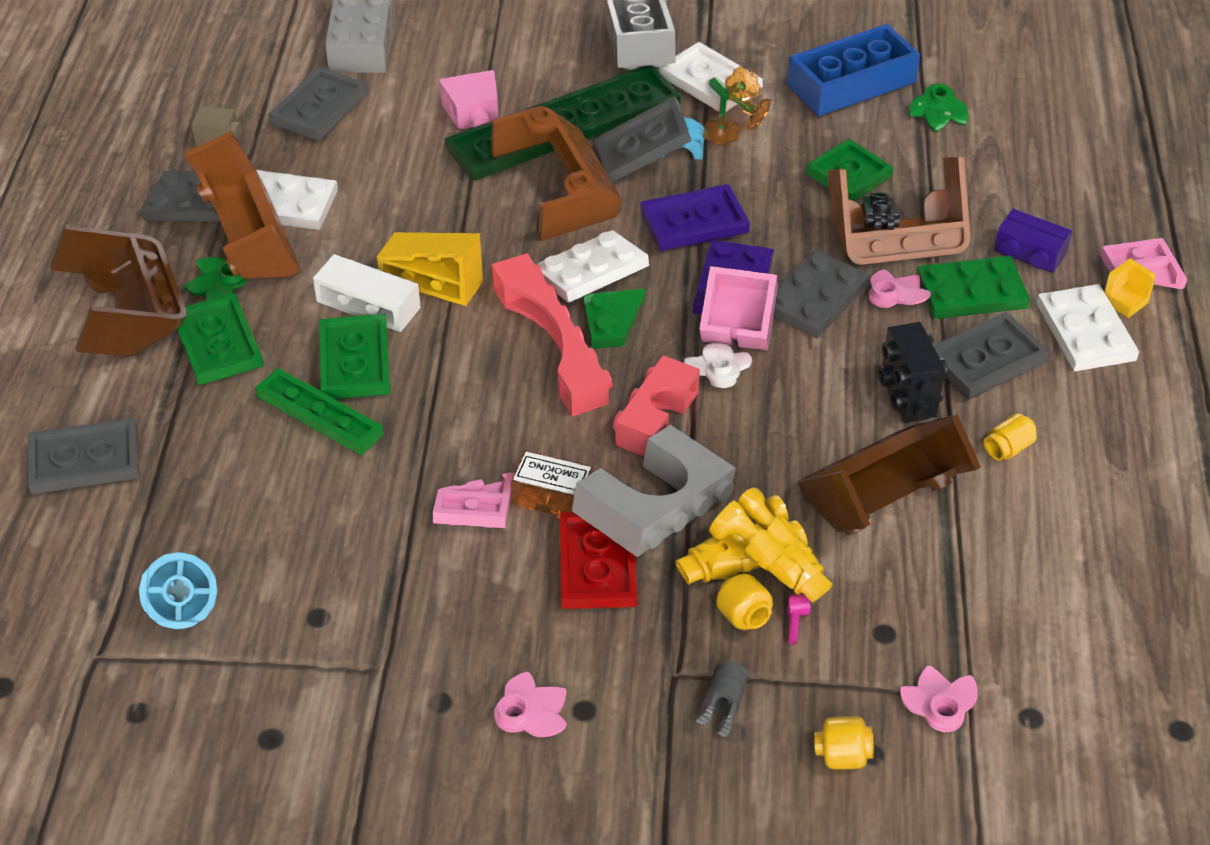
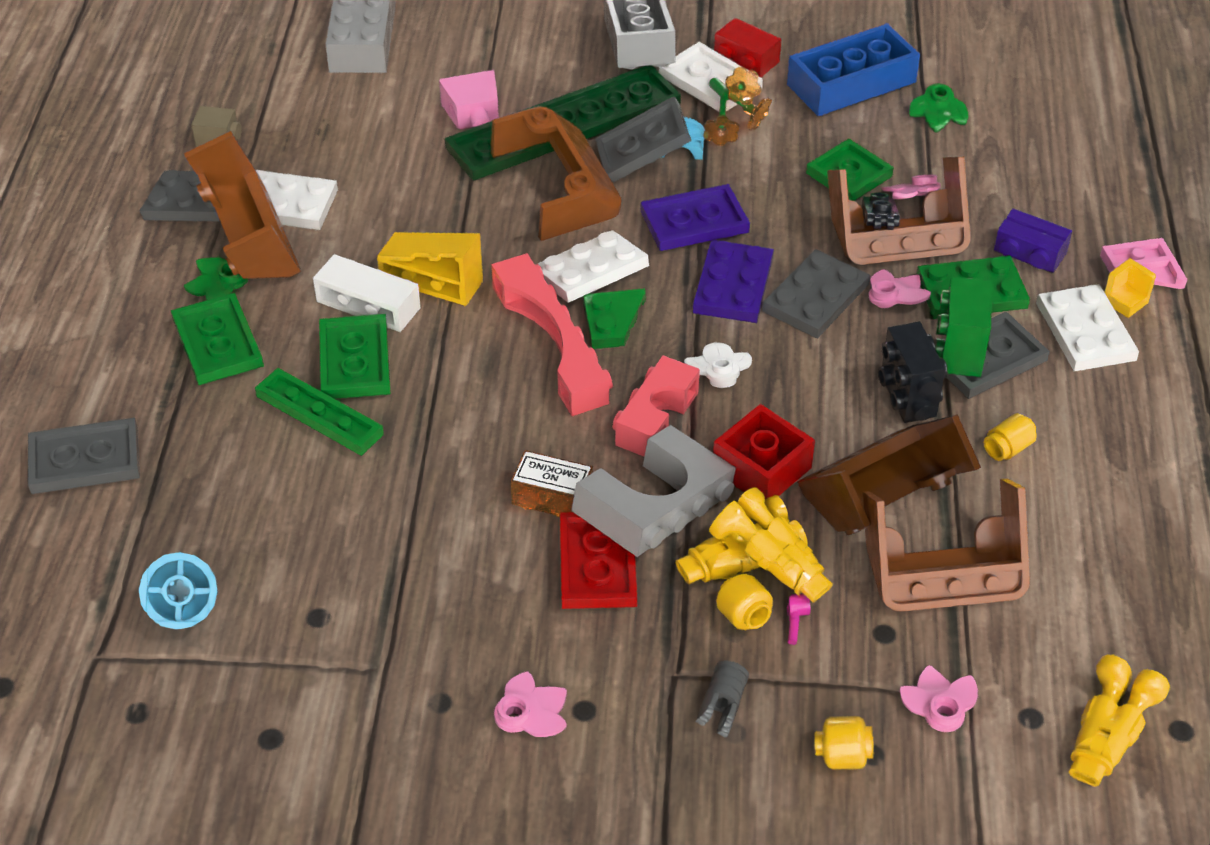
(139, 277): reddish brown windscreen -> none
(318, 103): dark grey plate -> none
(474, 503): bright pink wing -> none
(739, 308): bright pink piece -> none
(748, 46): none -> red brick
(765, 452): none -> red brick
(920, 186): none -> bright pink plate
(958, 576): none -> dark orange windscreen
(964, 325): none -> green brick
(1110, 728): none -> yellow piece

